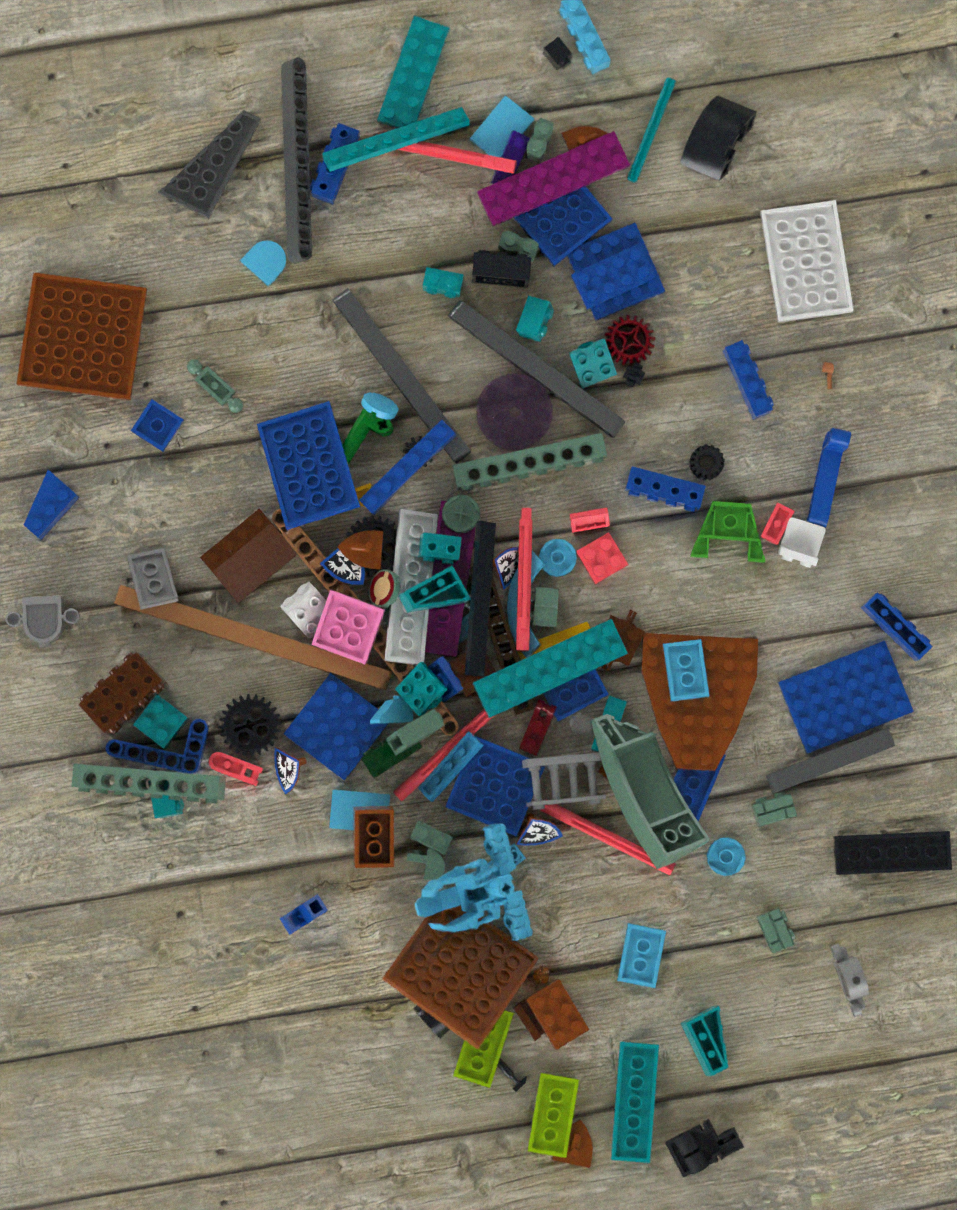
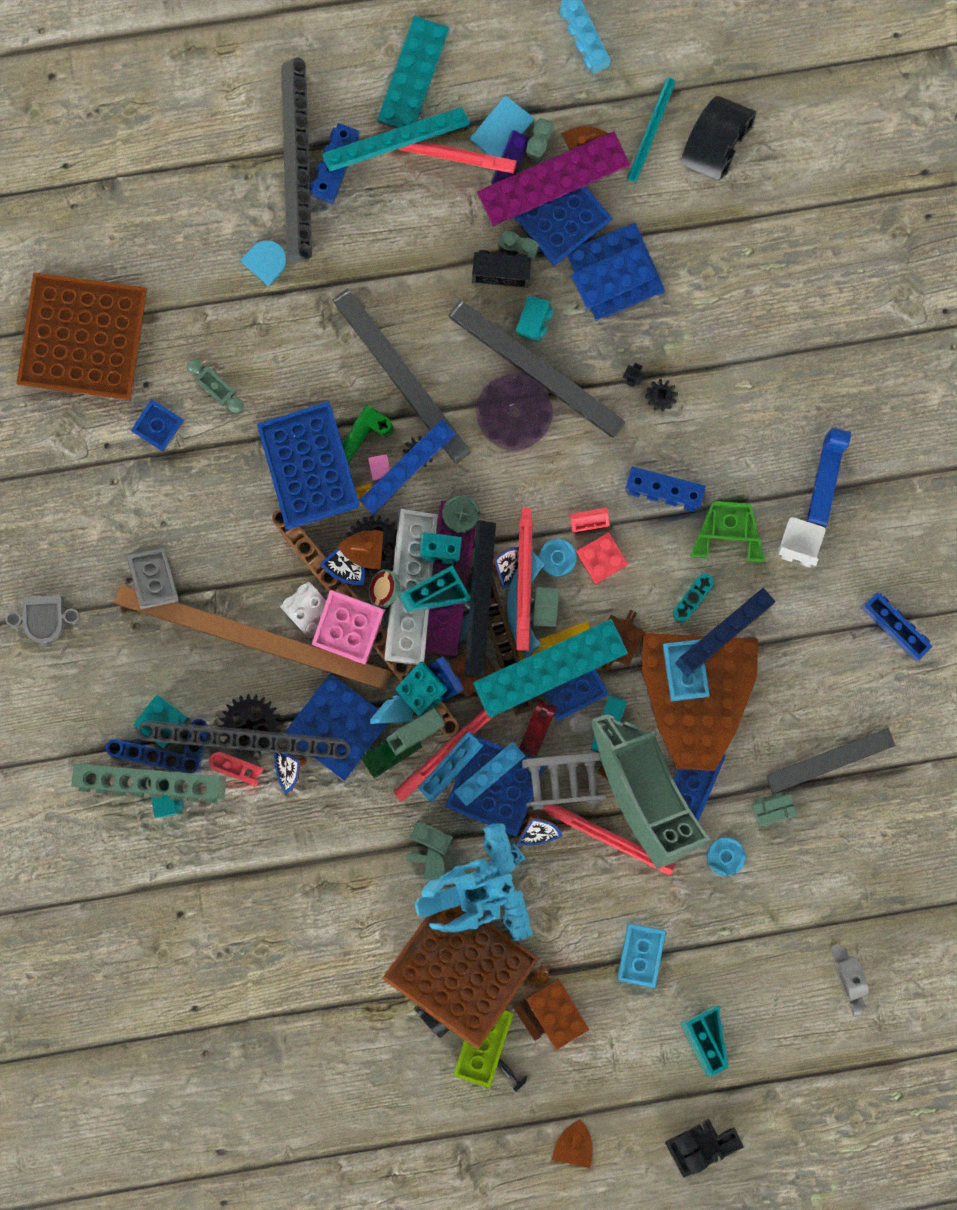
(49, 505): blue wedge -> none
(122, 693): reddish brown brick -> none
(208, 173): dark grey wing -> none
(234, 742): none -> dark grey beam
(248, 555): reddish brown slope -> none
(303, 914): blue brick -> none
(344, 801): medium azure tile -> none
(373, 836): dark orange brick -> none
(379, 467): none -> bright pink panel
(380, 405): medium azure tile -> none
(443, 282): teal brick -> none
(489, 773): none -> dark azure plate
(553, 1115): lime plate -> none
(558, 54): black brick -> none
(592, 362): teal plate -> none
(594, 442): sand green brick -> none
(634, 1102): teal plate -> none
(636, 343): dark red gear -> none
(668, 399): none -> black gear
(695, 462): black tyre -> none
(697, 583): none -> teal beam
(725, 632): none -> dark blue arch
(748, 380): blue brick -> none
(775, 930): sand green brick -> none
(777, 524): coral plate -> none
(806, 261): white plate -> none
(828, 368): nougat hand -> none
(845, 697): blue plate -> none
(892, 852): black plate -> none

